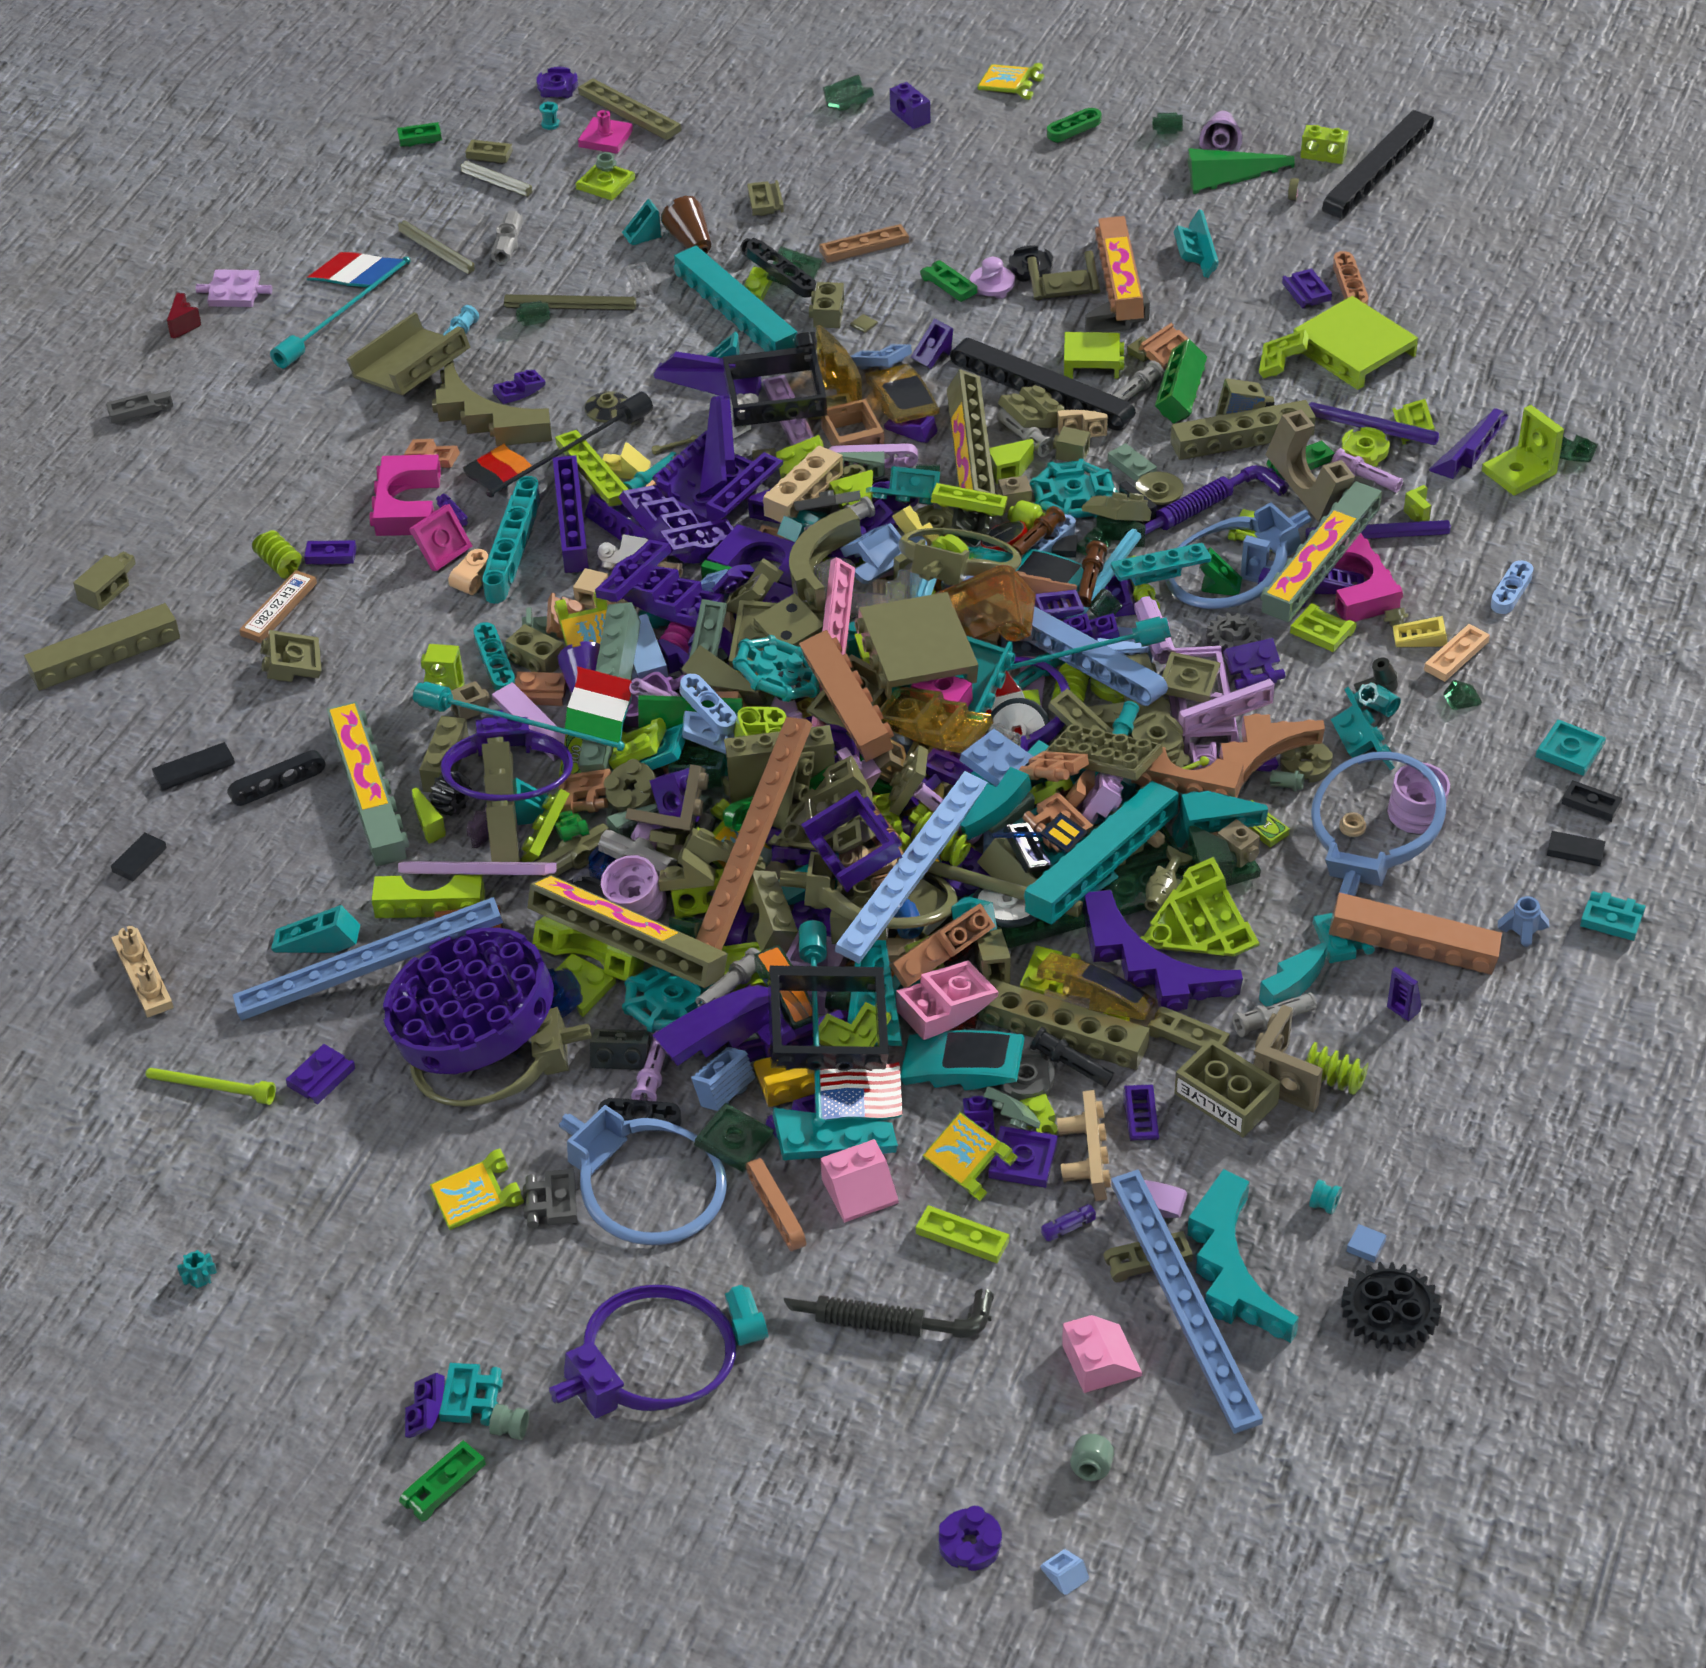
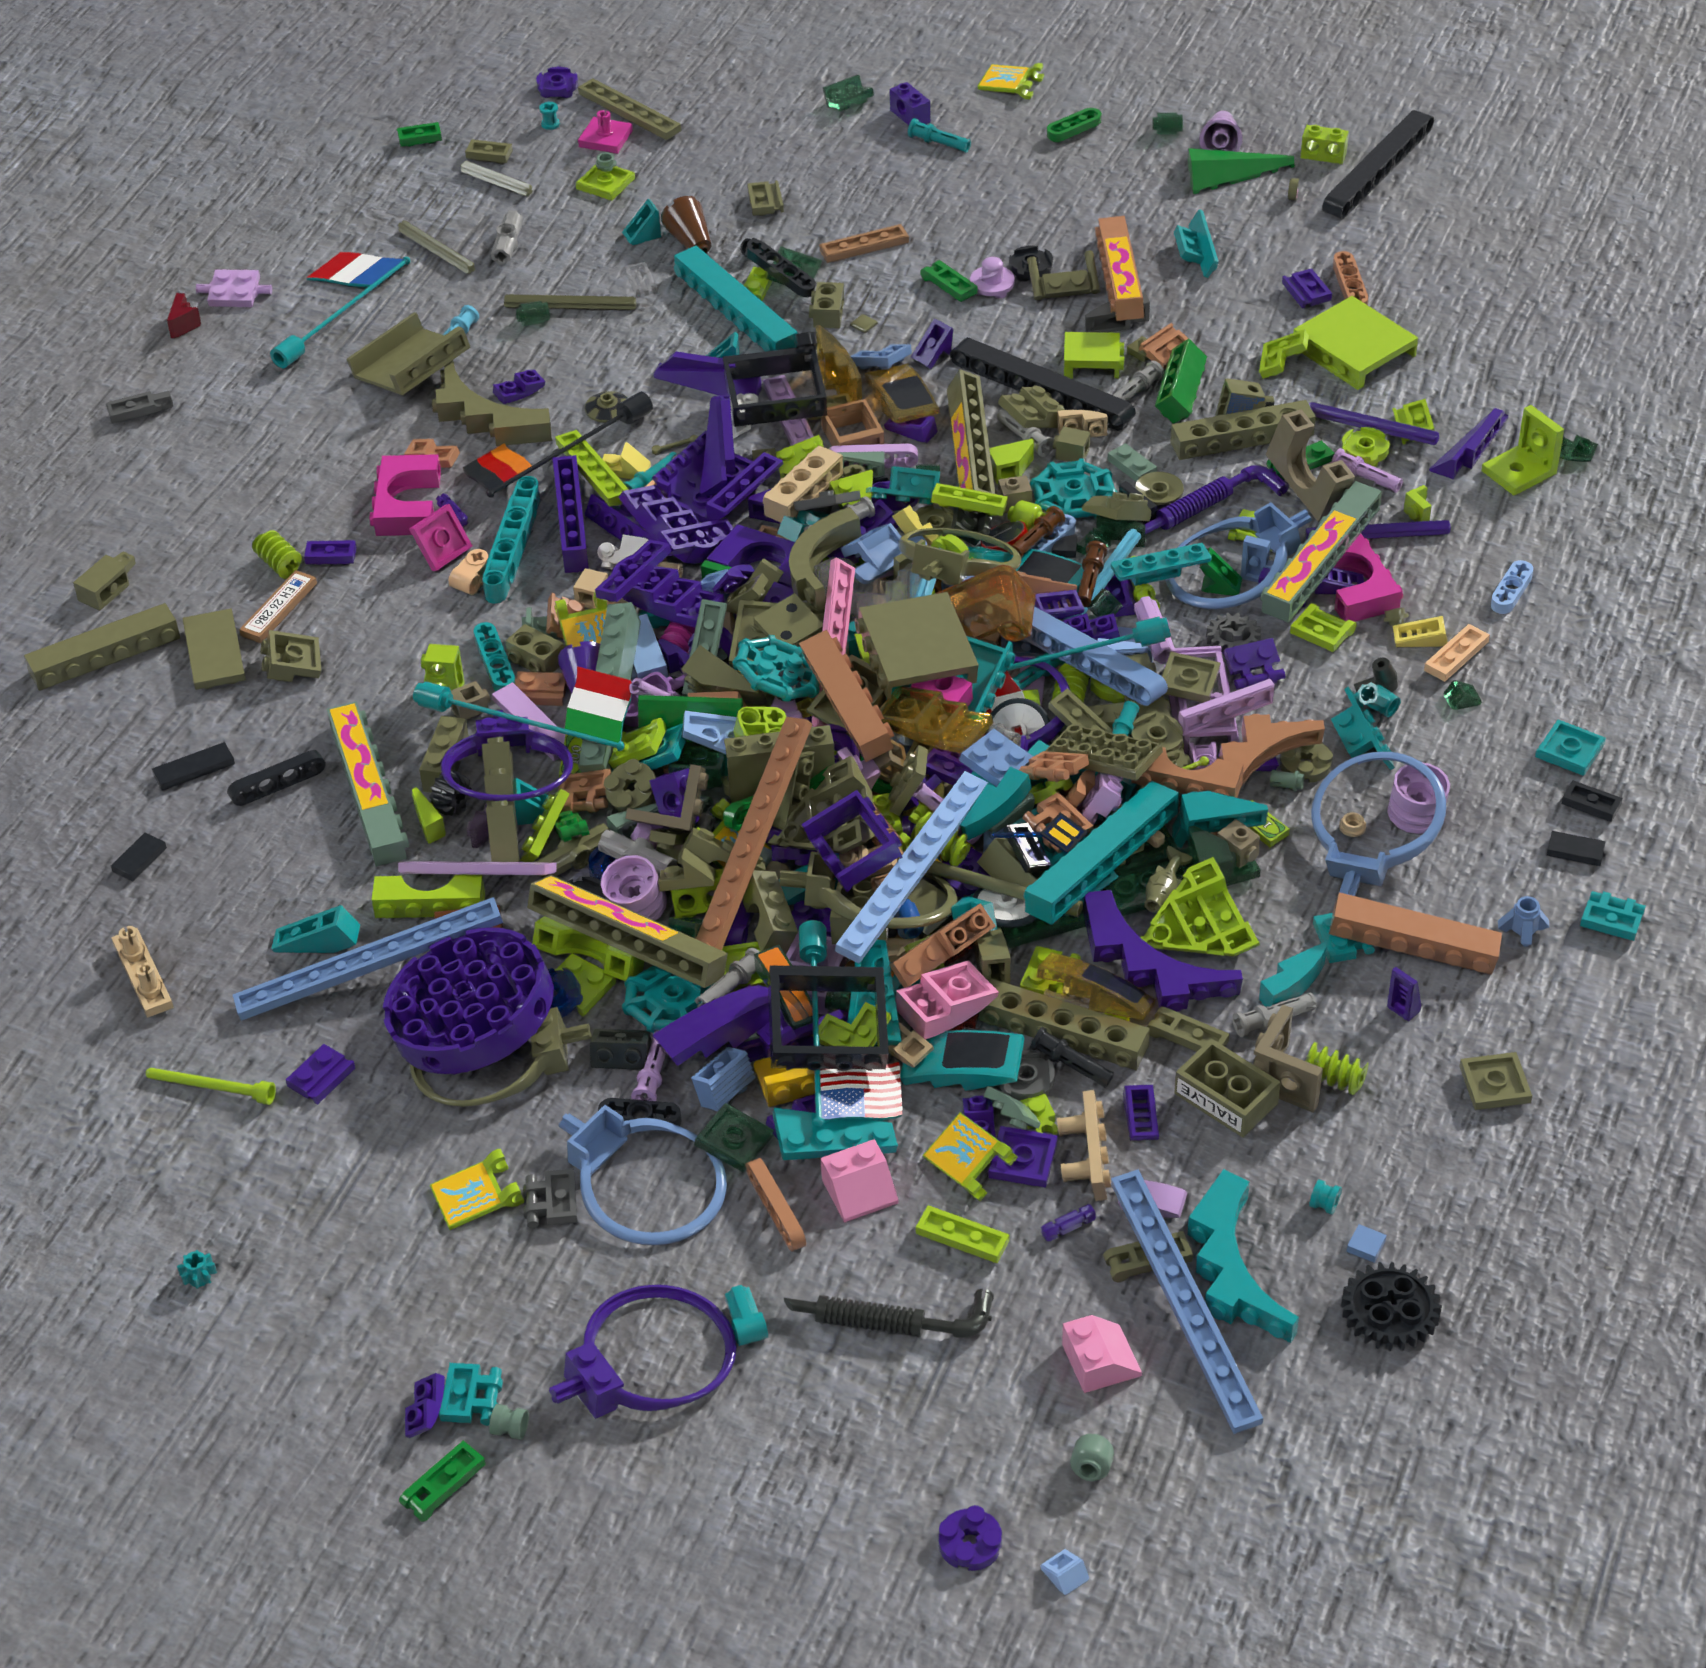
(213, 649): none -> olive tile
(704, 693): light blue beam -> none
(912, 1047): none -> tan slope
(930, 133): none -> teal pin
(1495, 1081): none -> olive plate

